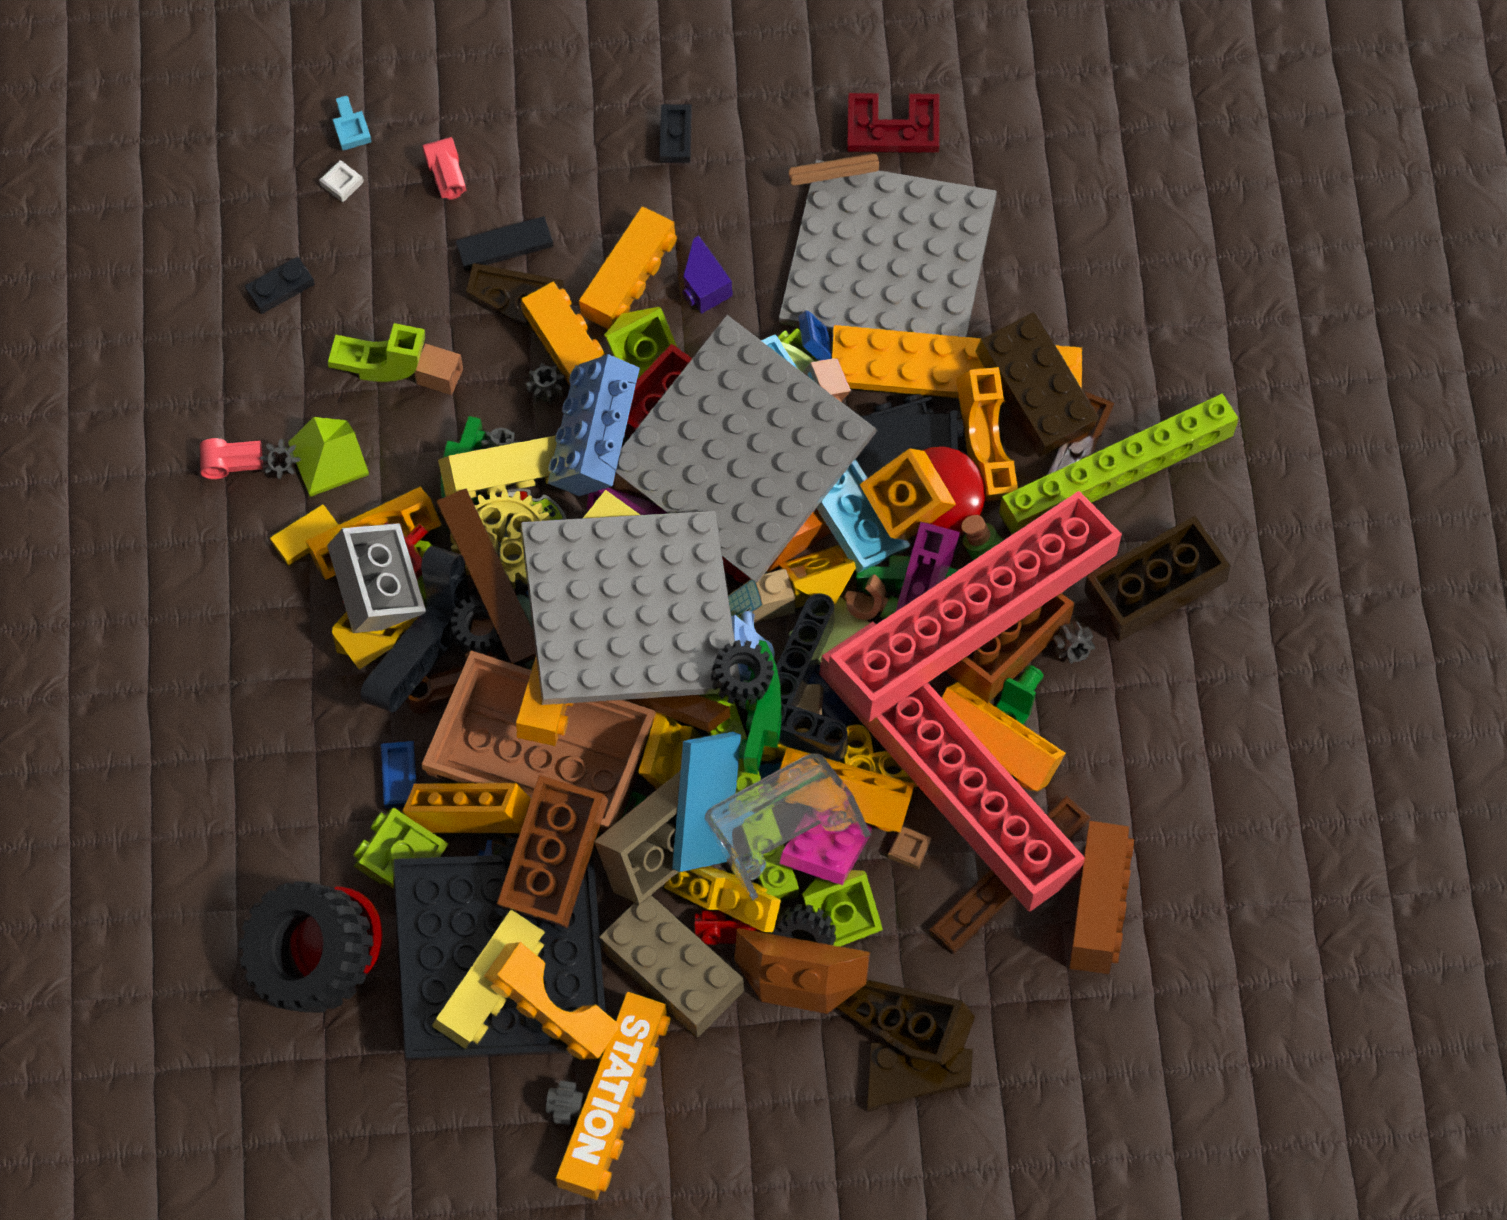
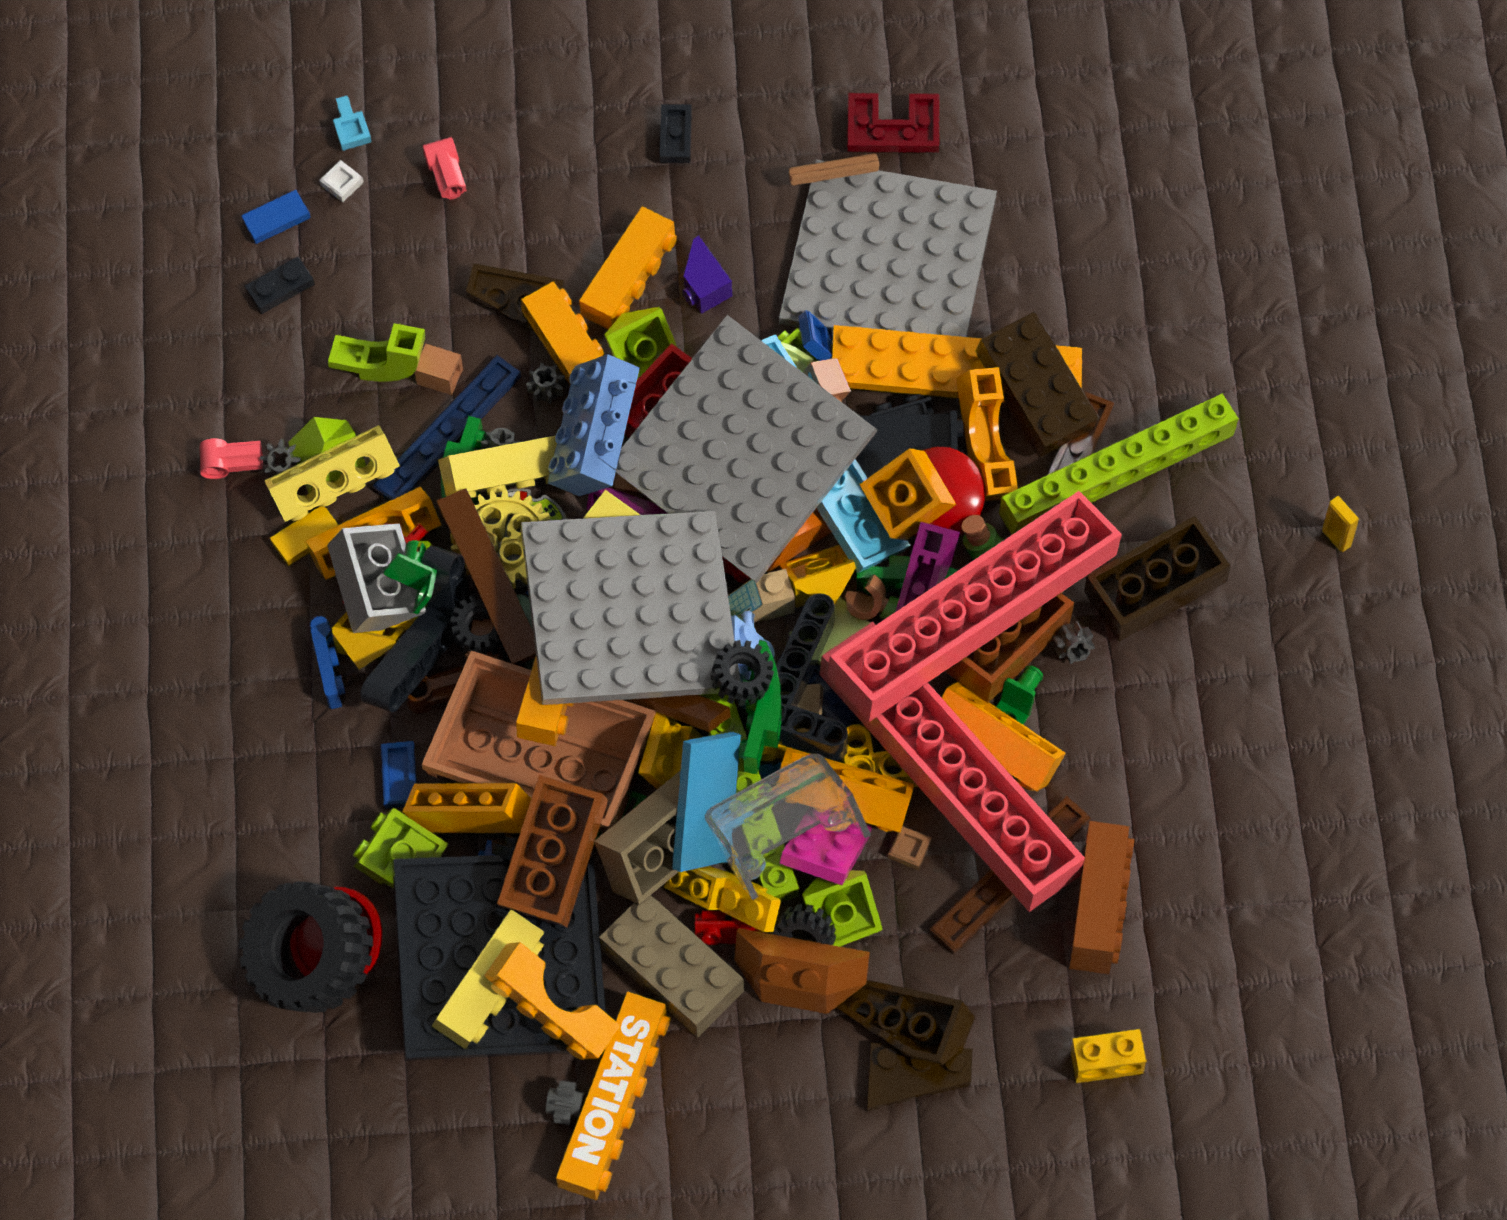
(275, 216): none -> blue tile
(327, 659): none -> blue hinge
(340, 458): none -> light yellow brick
(411, 572): none -> green bracket
(430, 446): none -> dark blue tile
(505, 243): black tile -> none
(1108, 1056): none -> yellow brick
(1340, 524): none -> yellow tile

